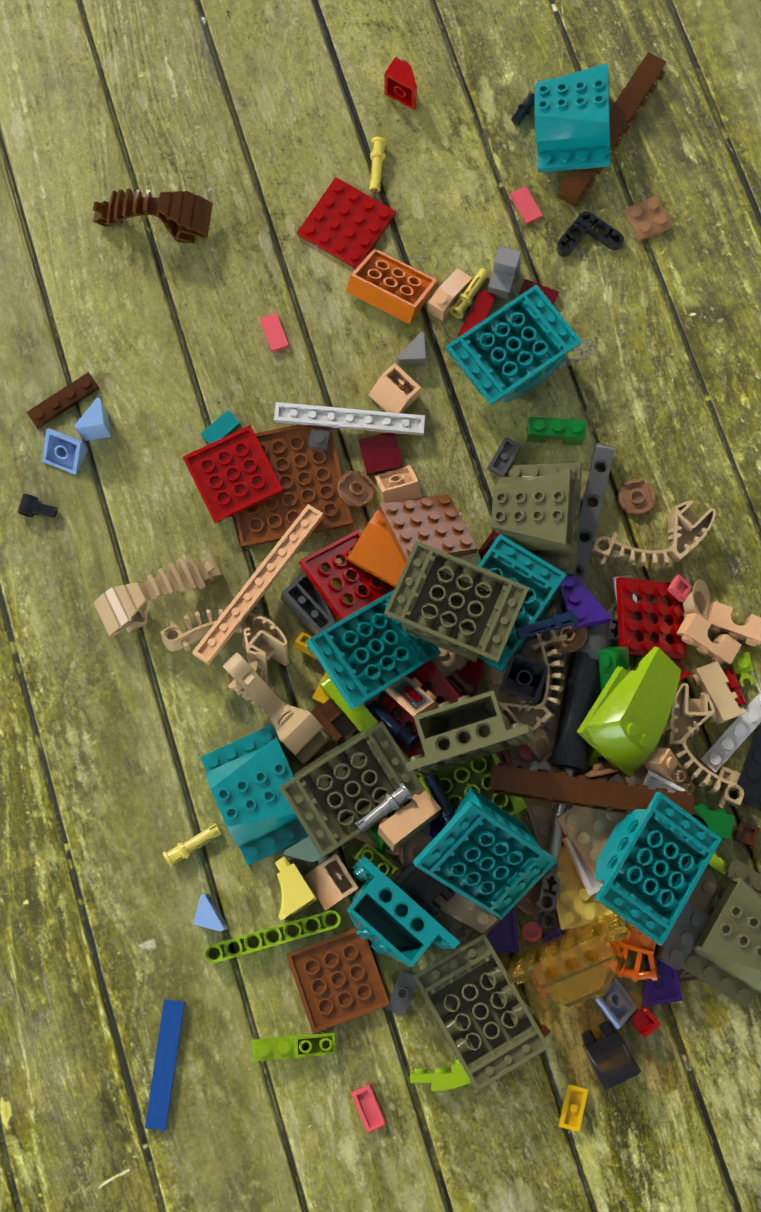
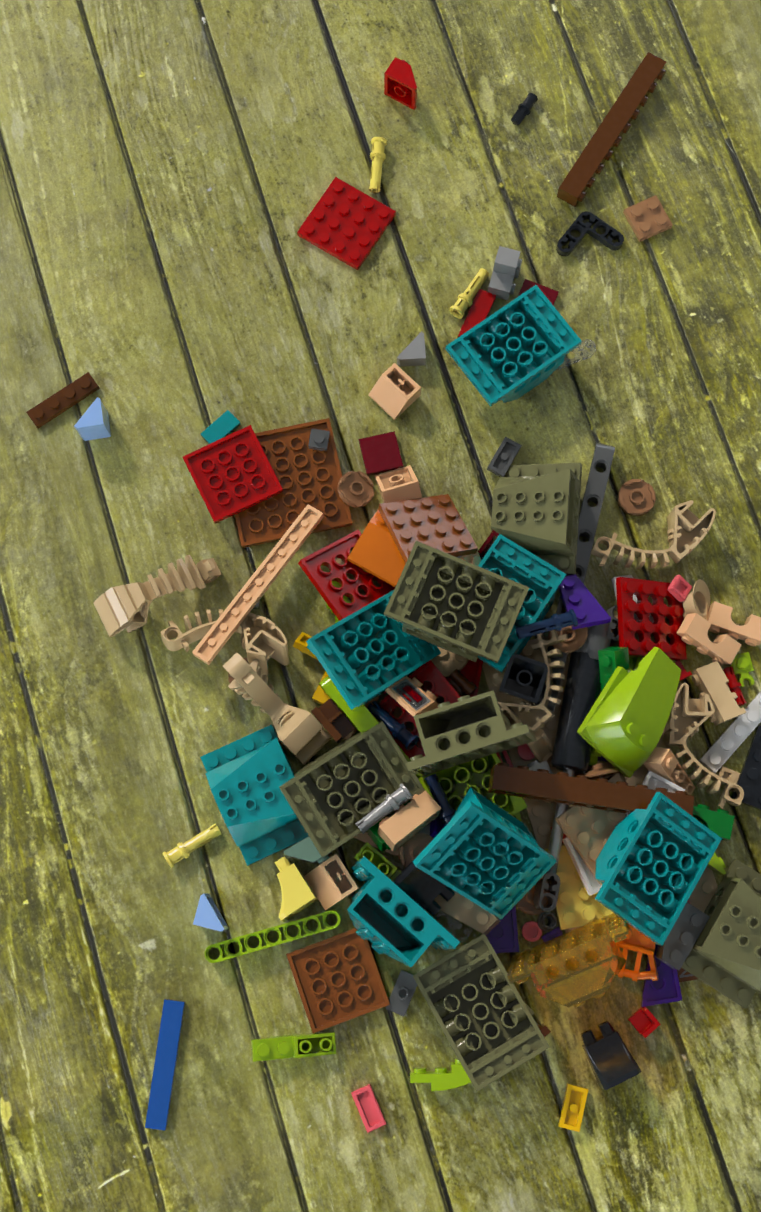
(32, 506): black pin -> none
(63, 451): light blue slope -> none
(180, 212): reddish brown piece -> none
(274, 332): coral tile -> none
(308, 605): dark grey wedge -> none
(349, 418): white plate -> none
(391, 285): orange slope -> none
(447, 293): light nougat slope -> none
(526, 205): coral tile -> none
(569, 430): green arch -> none
(573, 121): teal wedge -> none
(616, 1005): light blue slope -> none
(746, 834): reddish brown plate -> none

